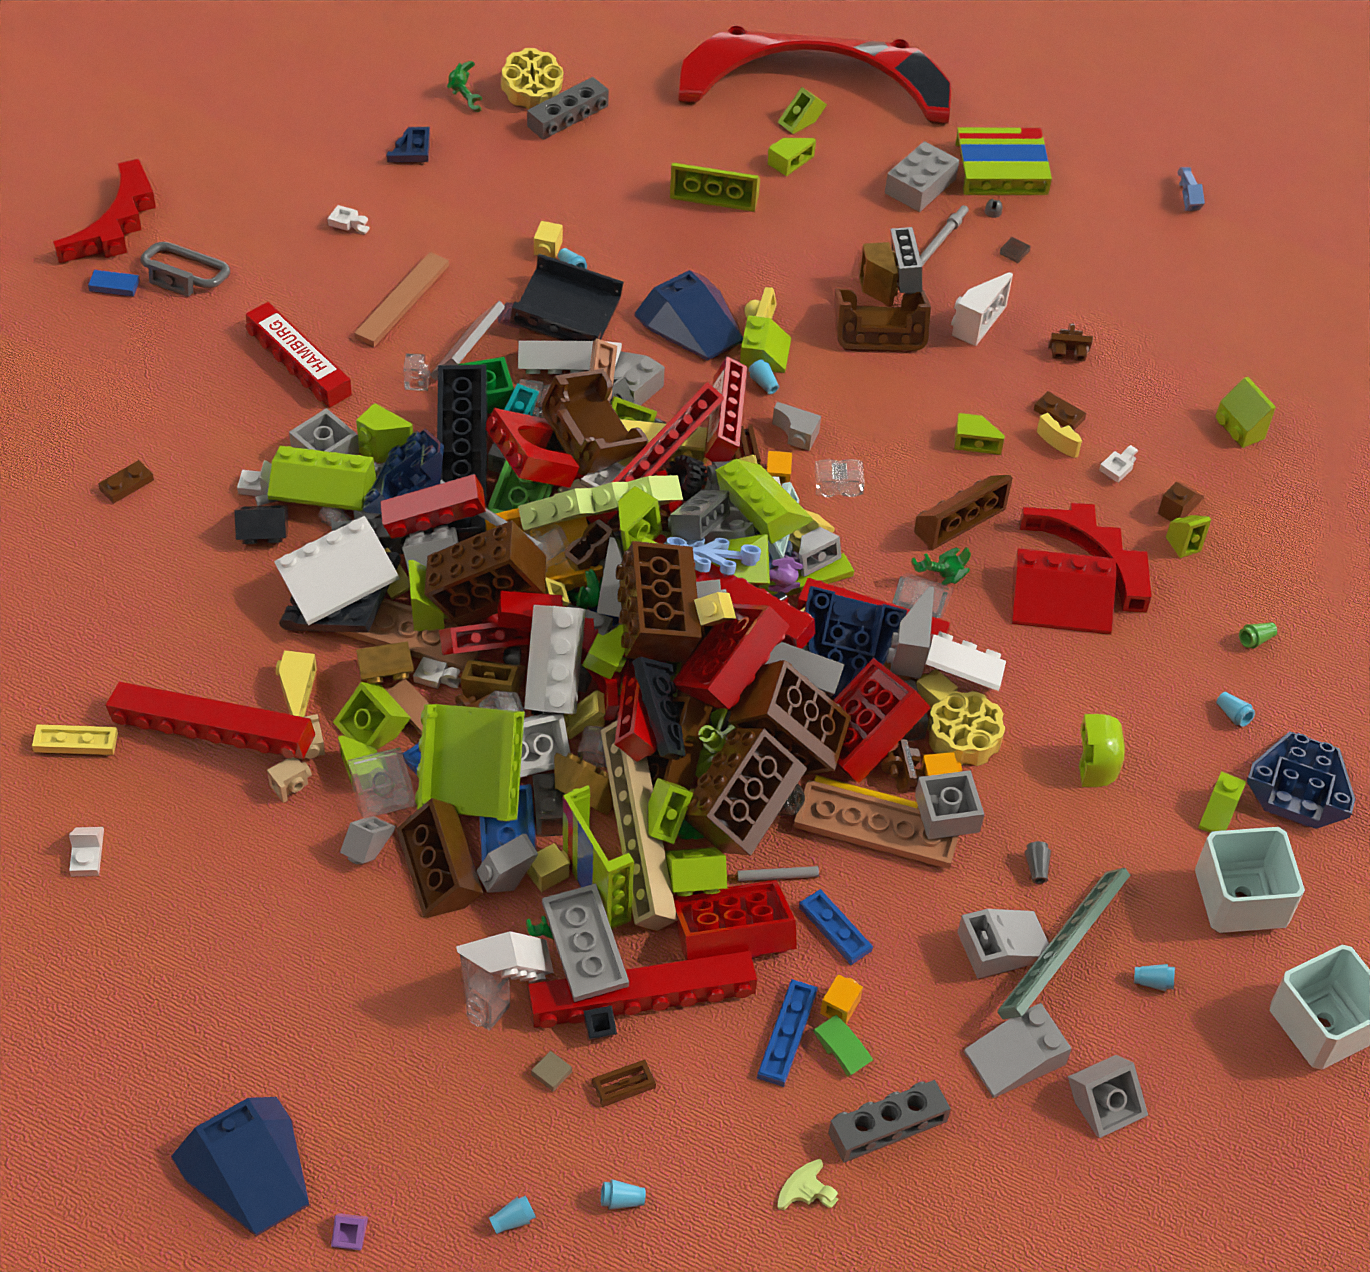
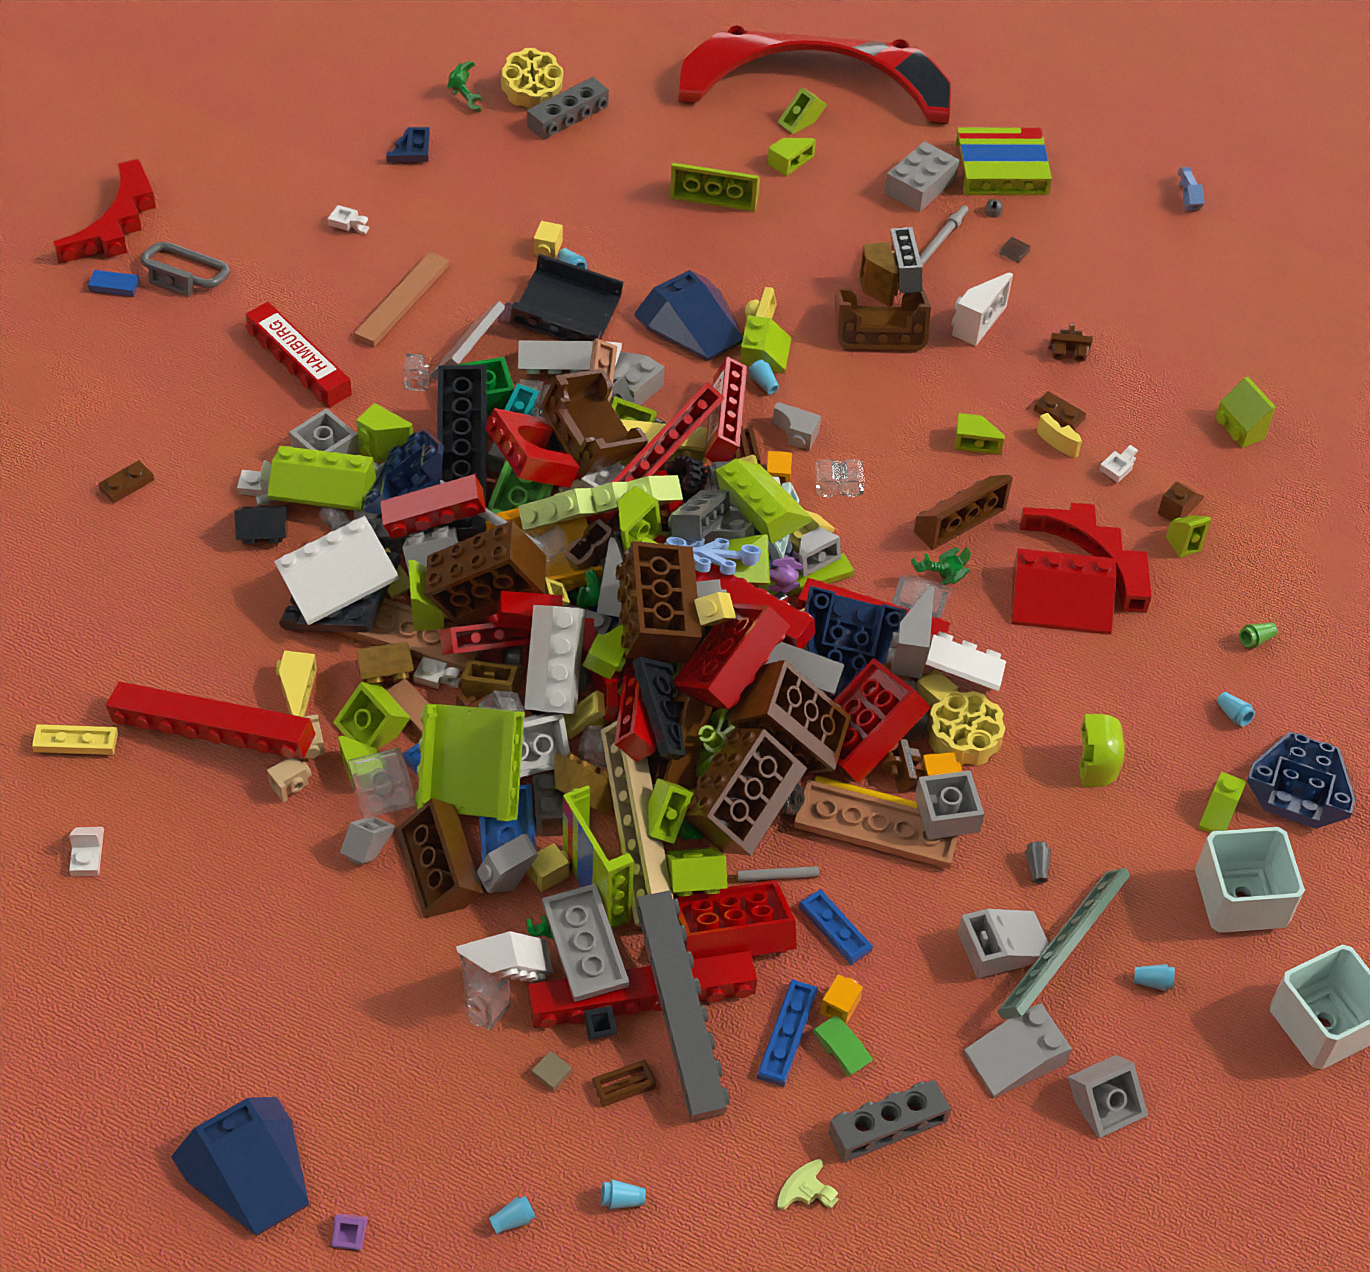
(681, 1006): none -> dark grey brick

